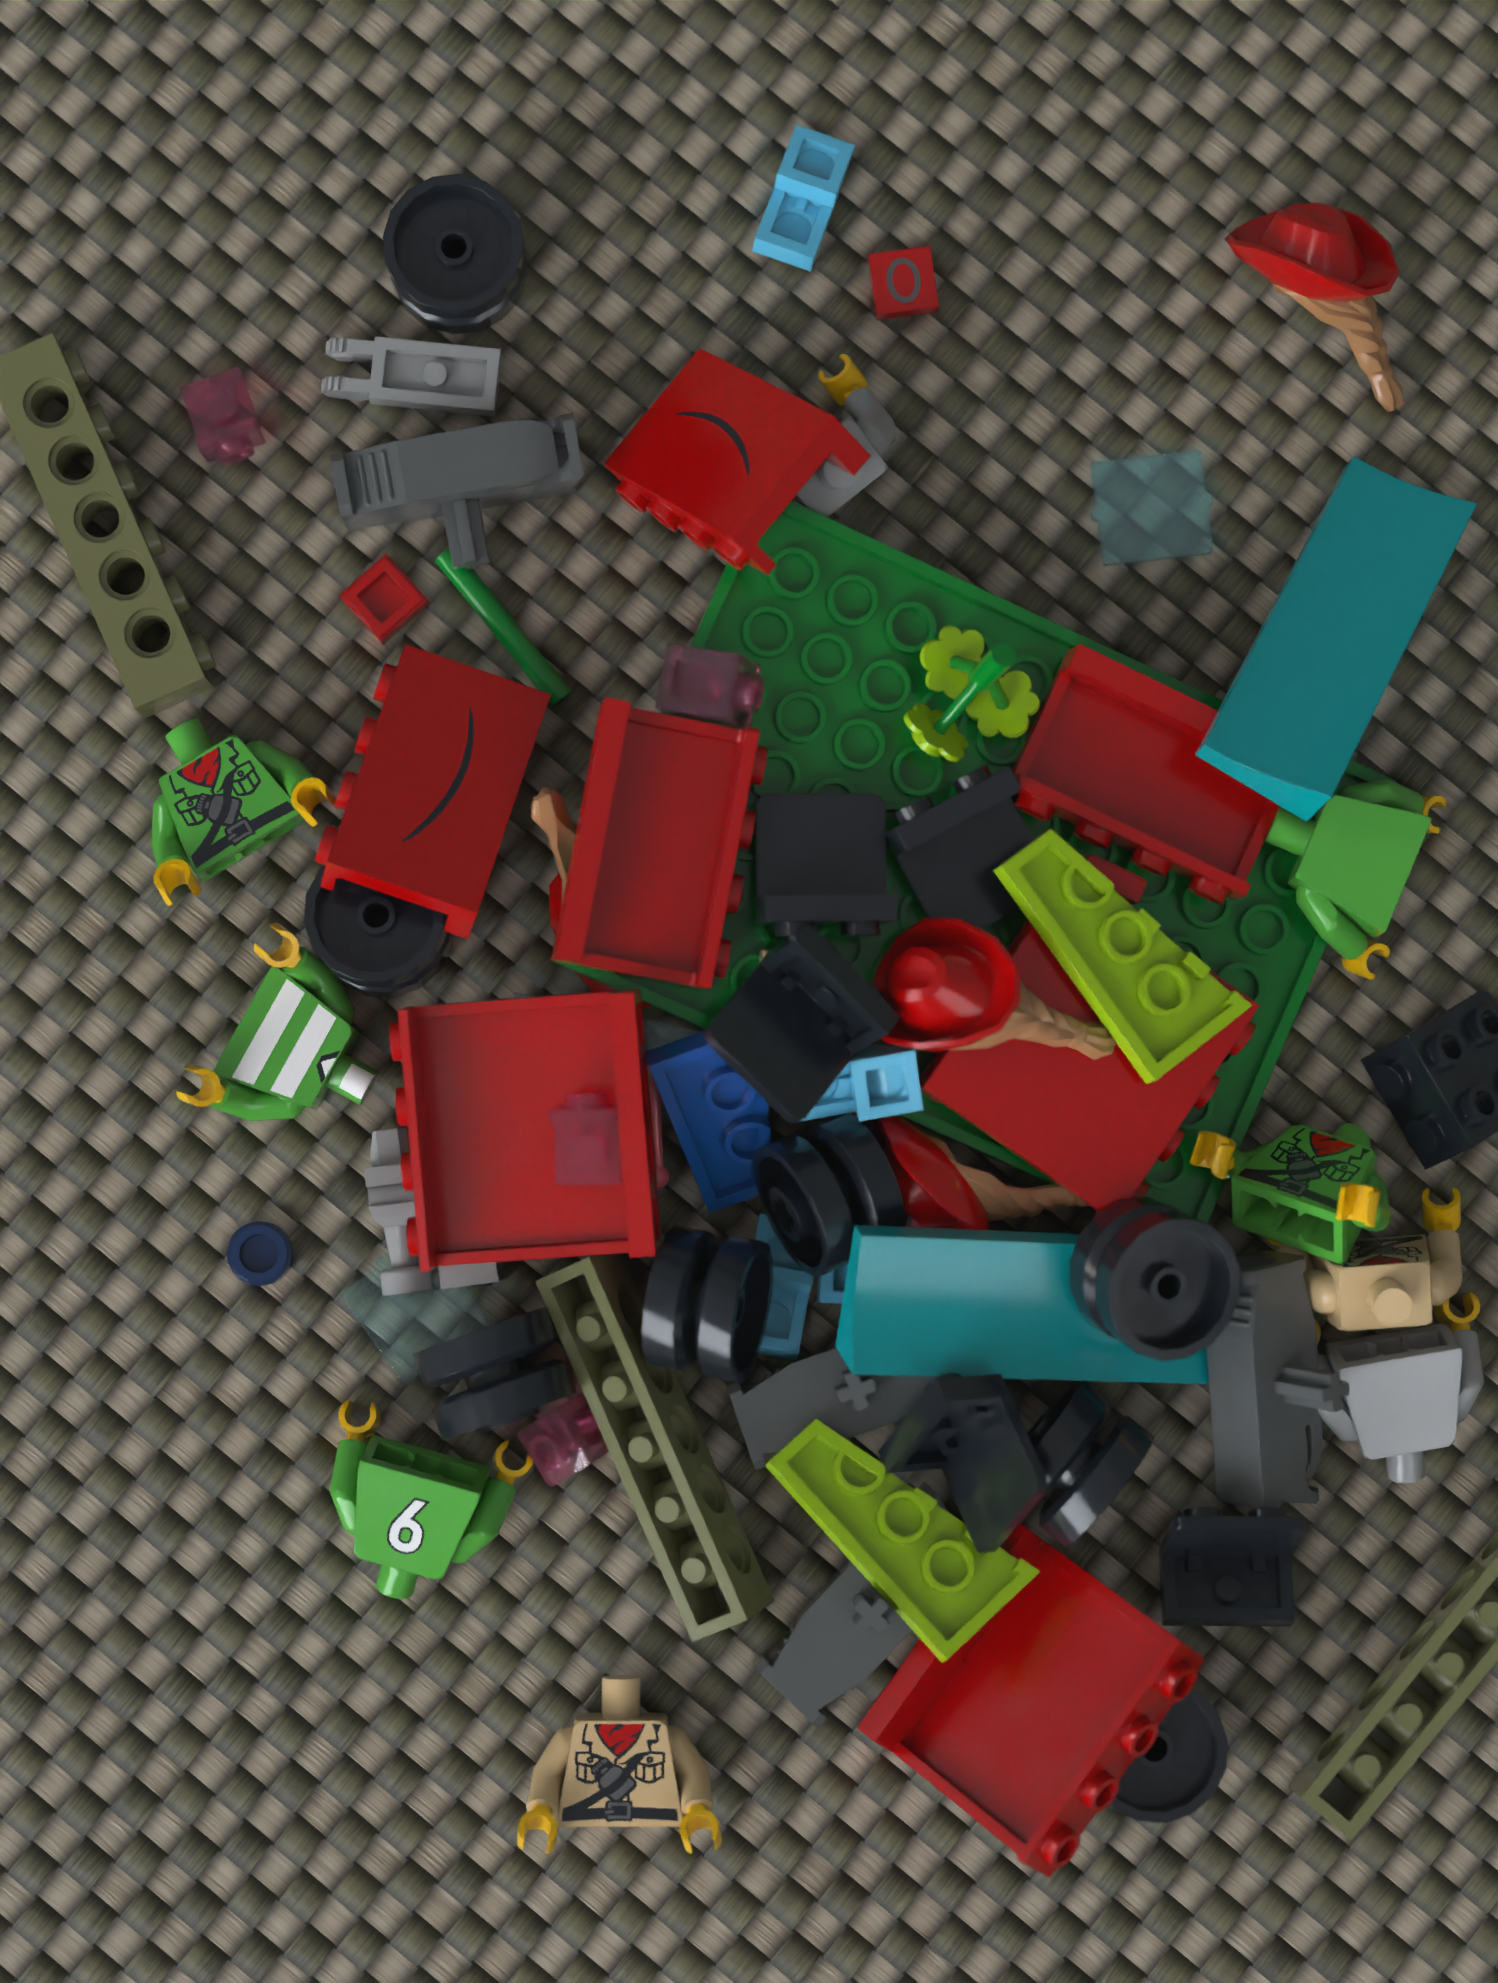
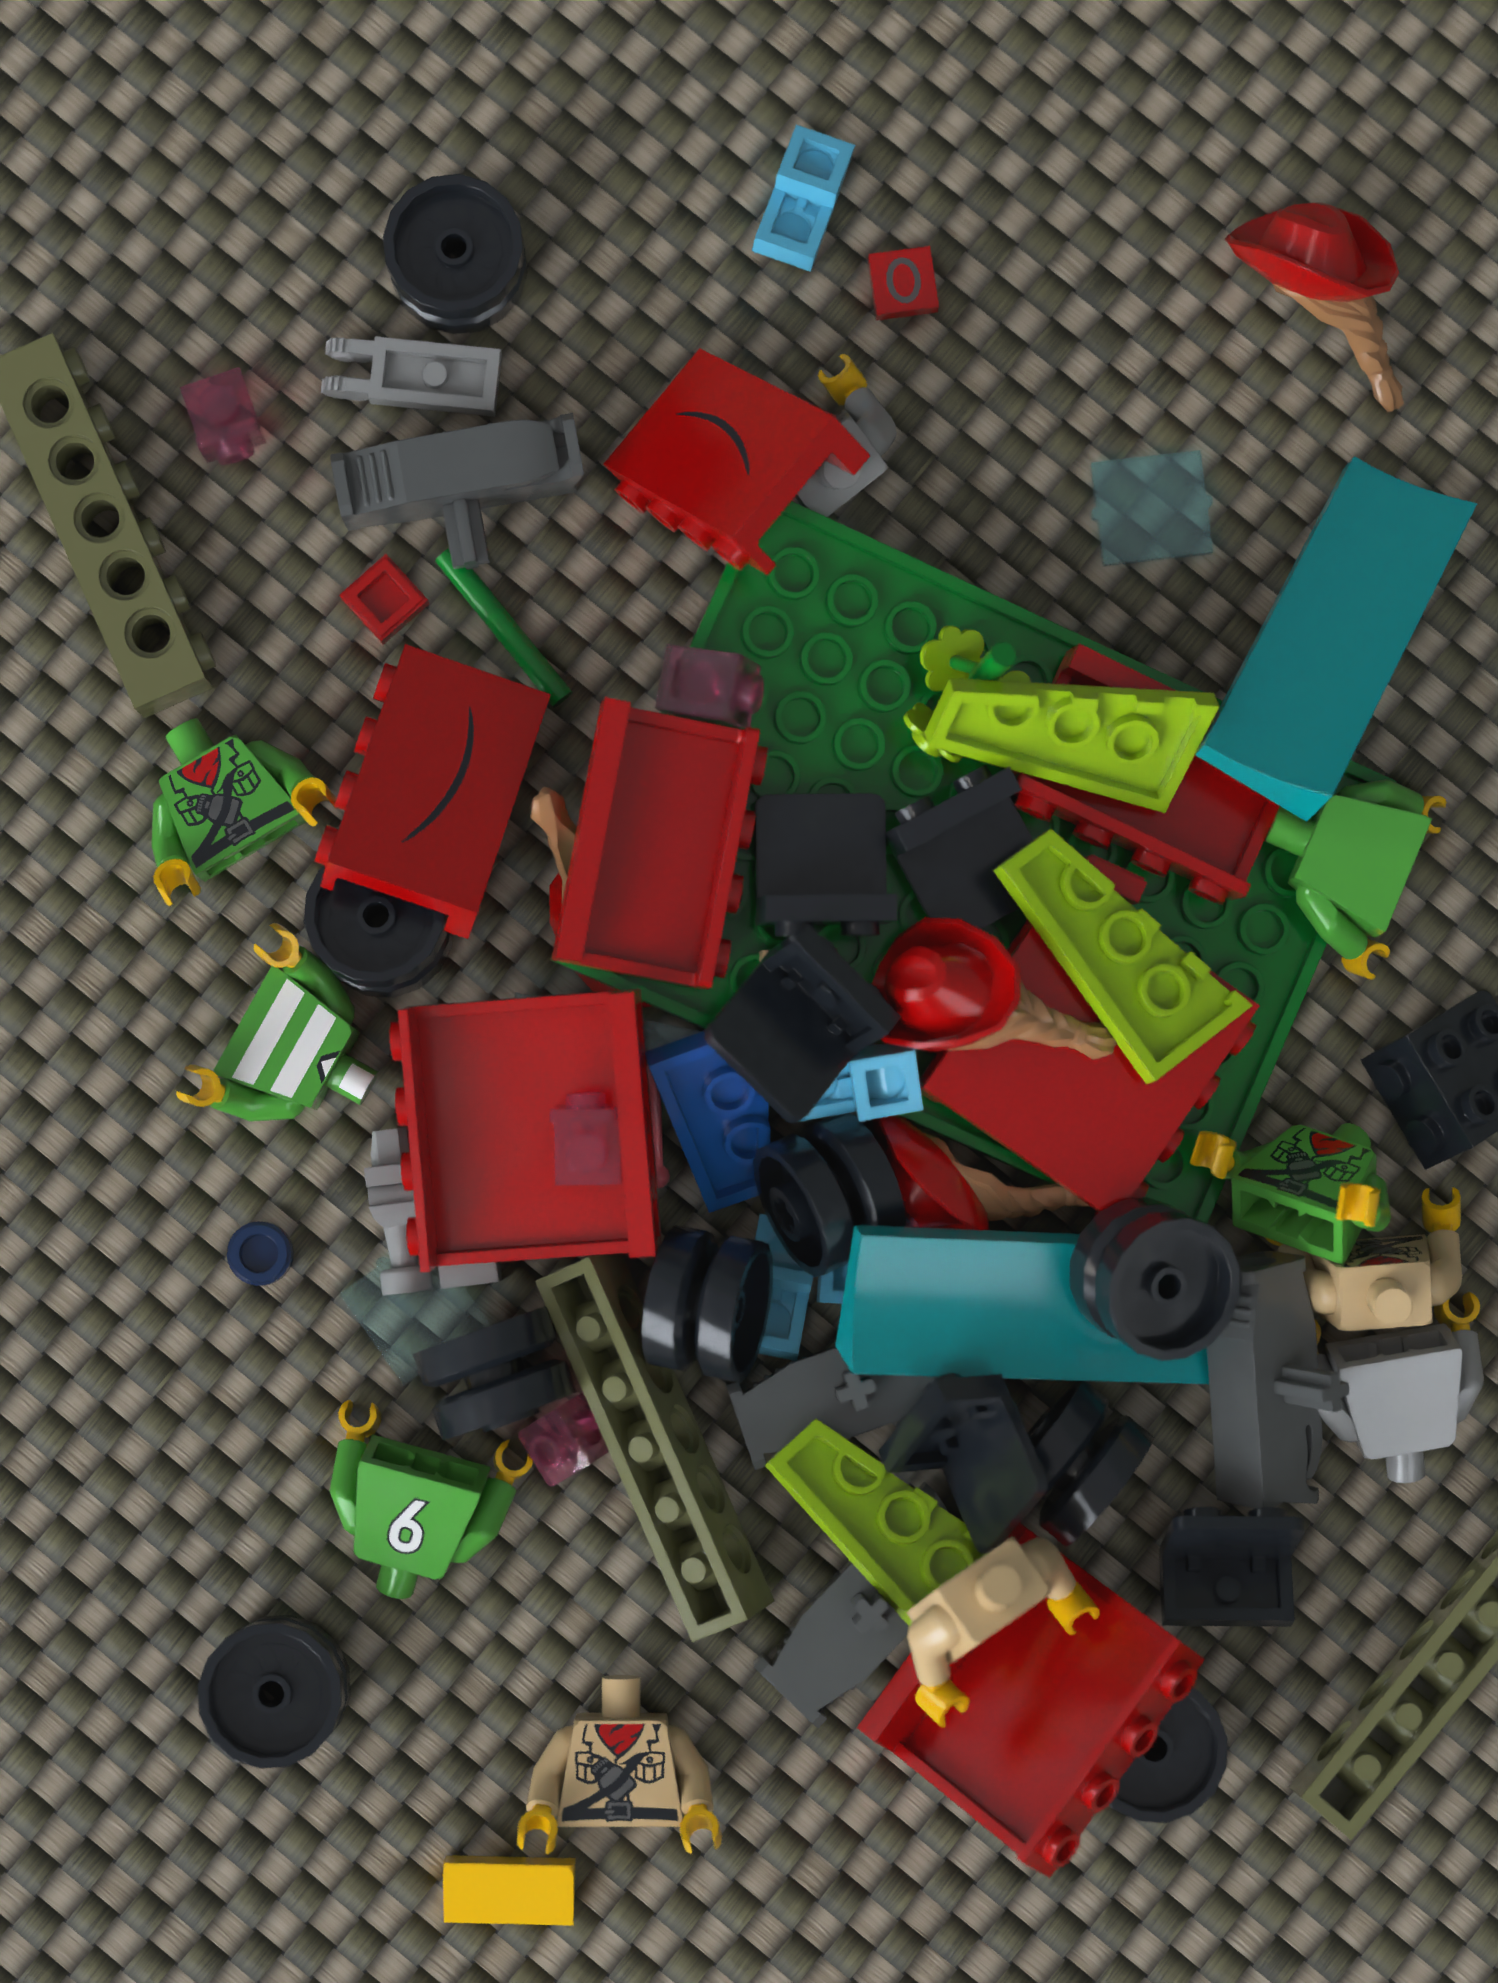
(279, 1730): none -> black wheel
(508, 1890): none -> yellow slope
(982, 1603): none -> tan torso
(1086, 737): none -> lime wing

